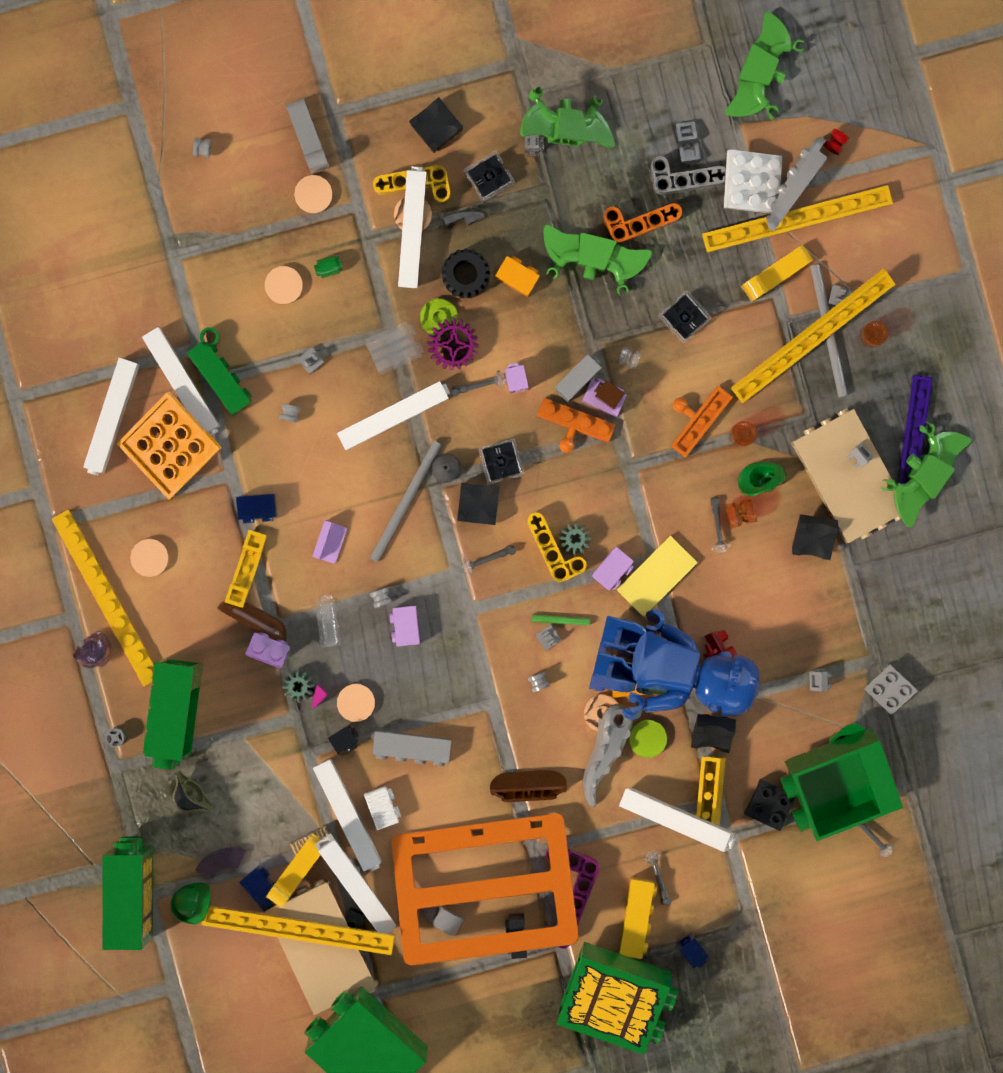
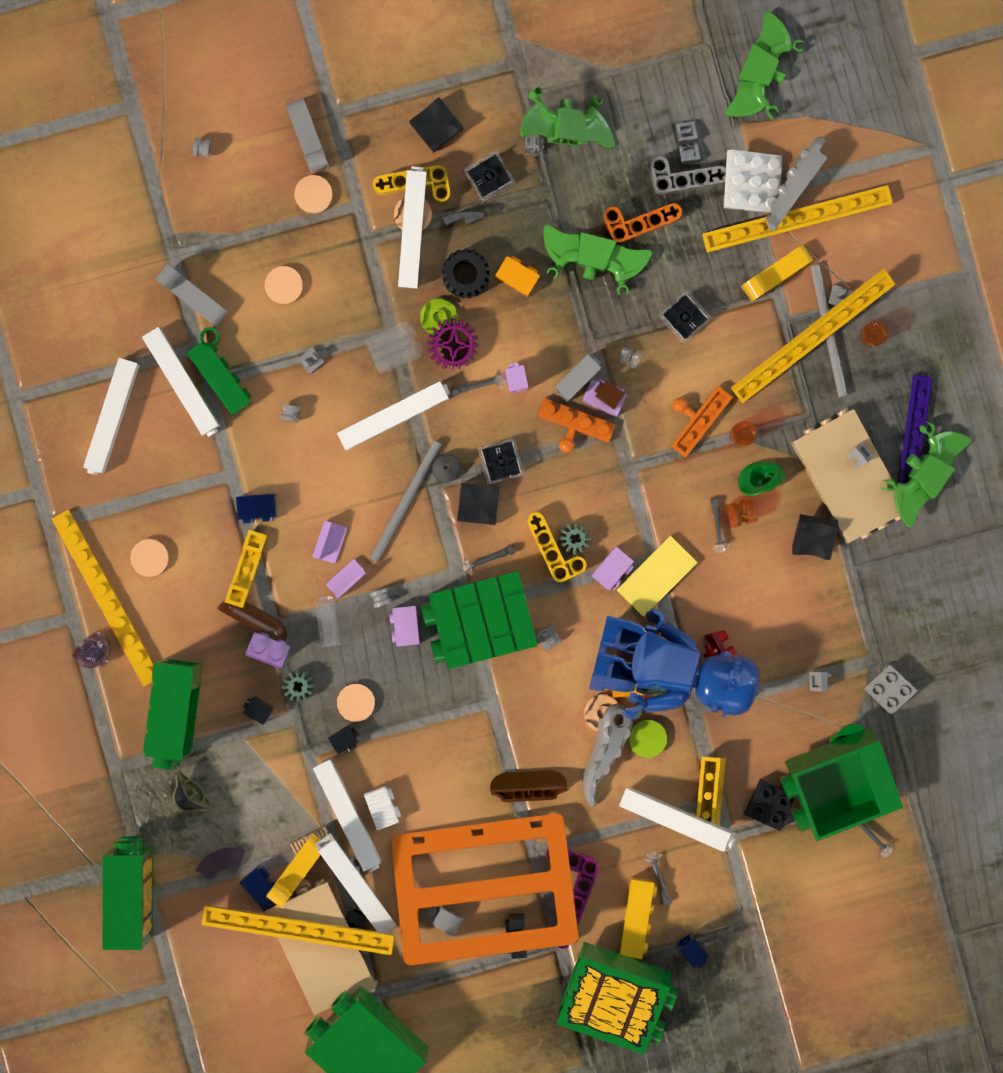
(113, 739): light grey wheel -> none
(181, 446): light orange piece -> none
(191, 295): none -> light grey beam
(191, 902): green hat -> none
(258, 709): none -> black brick
(319, 696): dark pink slope -> none
(328, 266): green brick -> none
(346, 578): none -> lavender panel
(411, 746): light grey brick -> none
(479, 620): none -> green brick
(538, 681): light grey wheel -> none
(561, 620): bright green bar -> none
(713, 732): black brick -> none
(836, 141): red wheel -> none

